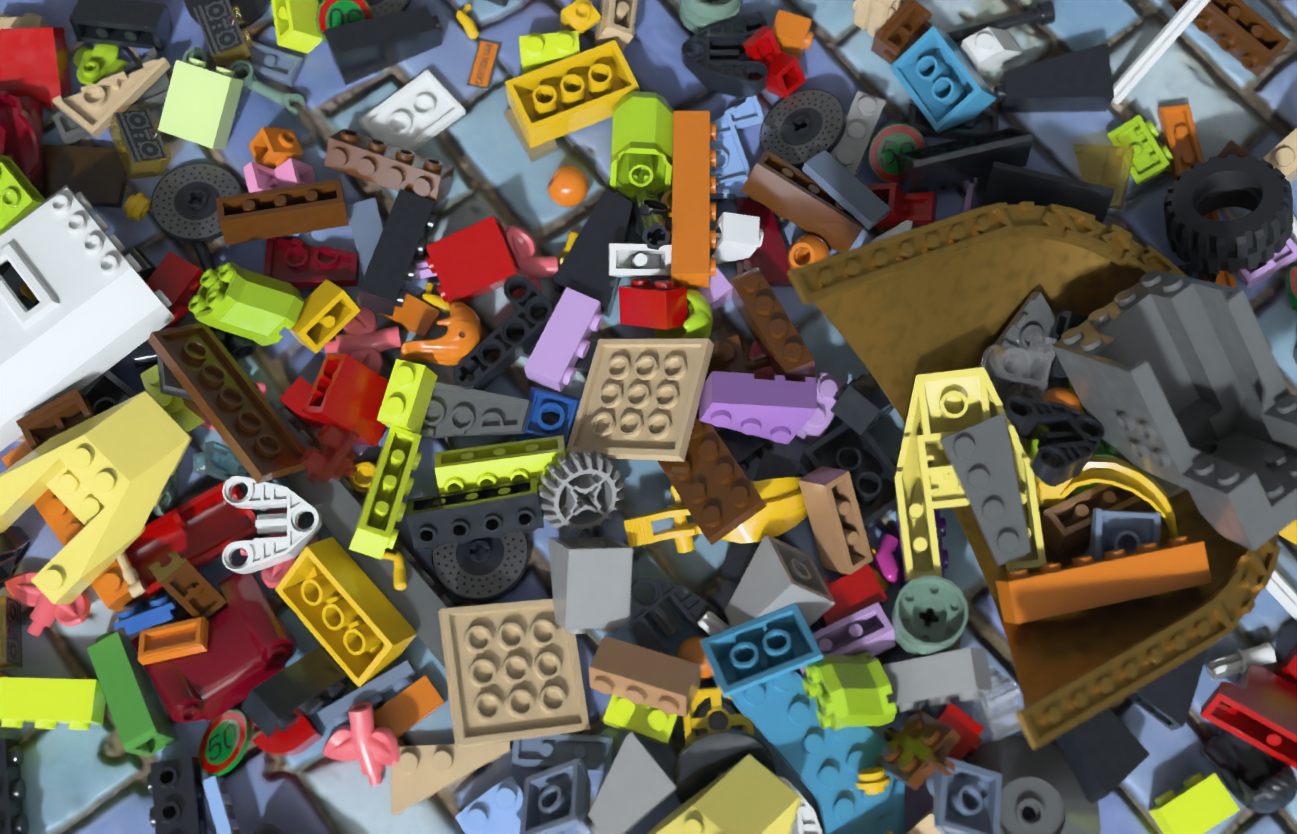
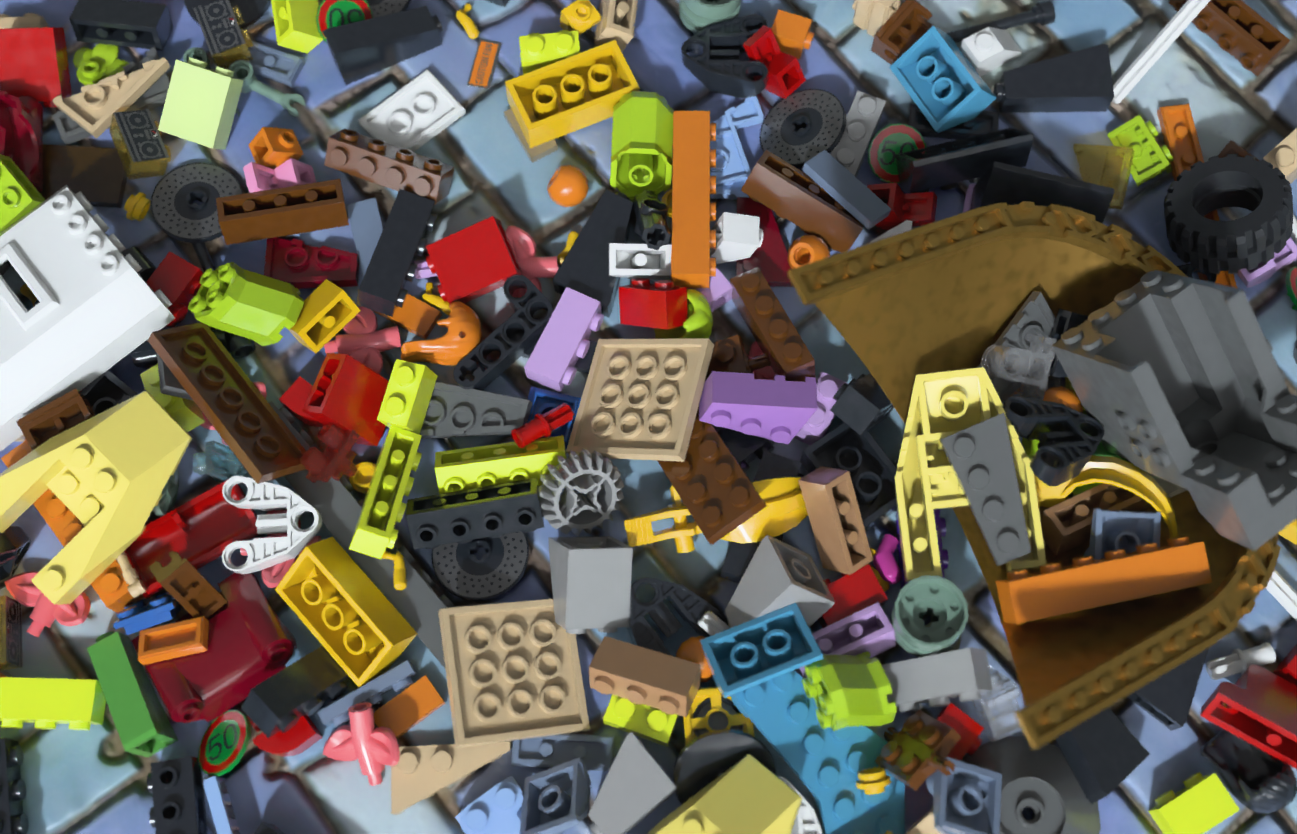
(542, 425): none -> red axle

